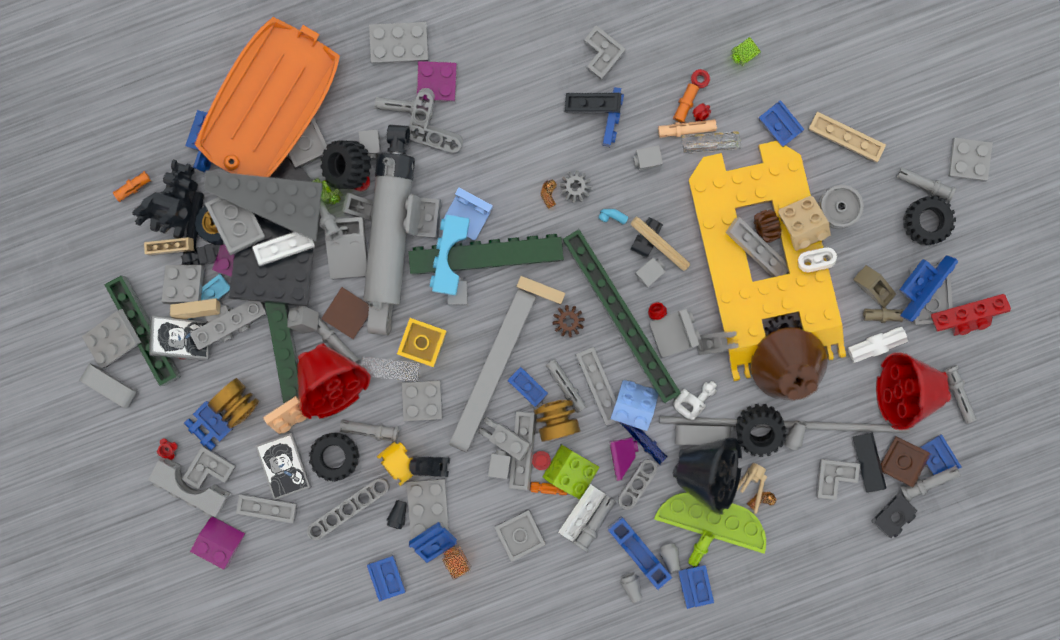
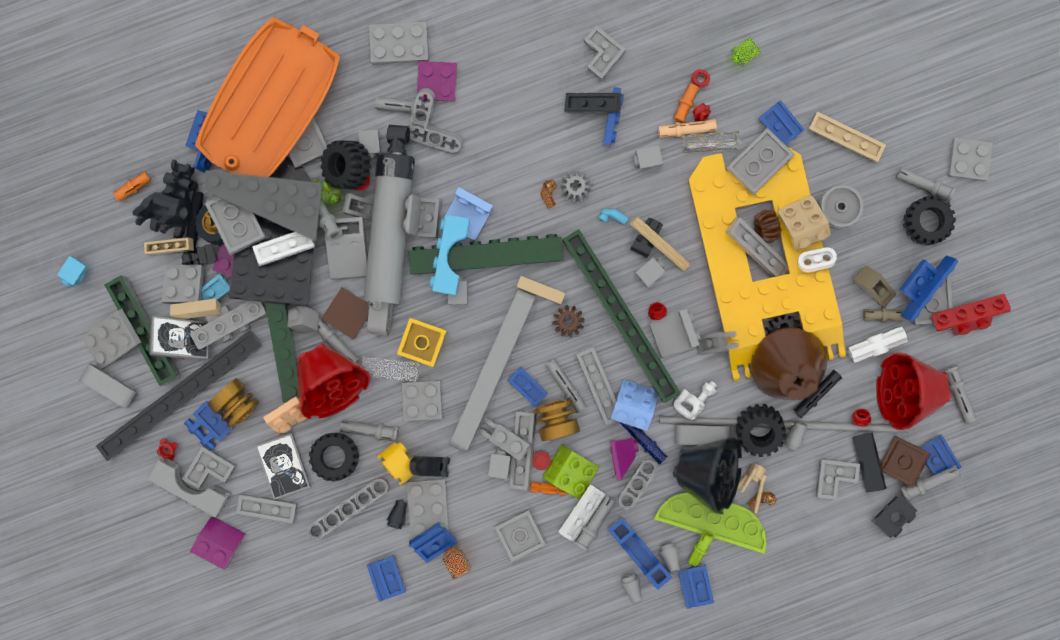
(72, 271): none -> medium azure brick
(178, 395): none -> black plate
(760, 161): none -> light grey tile
(823, 388): none -> black pin
(861, 417): none -> red plate

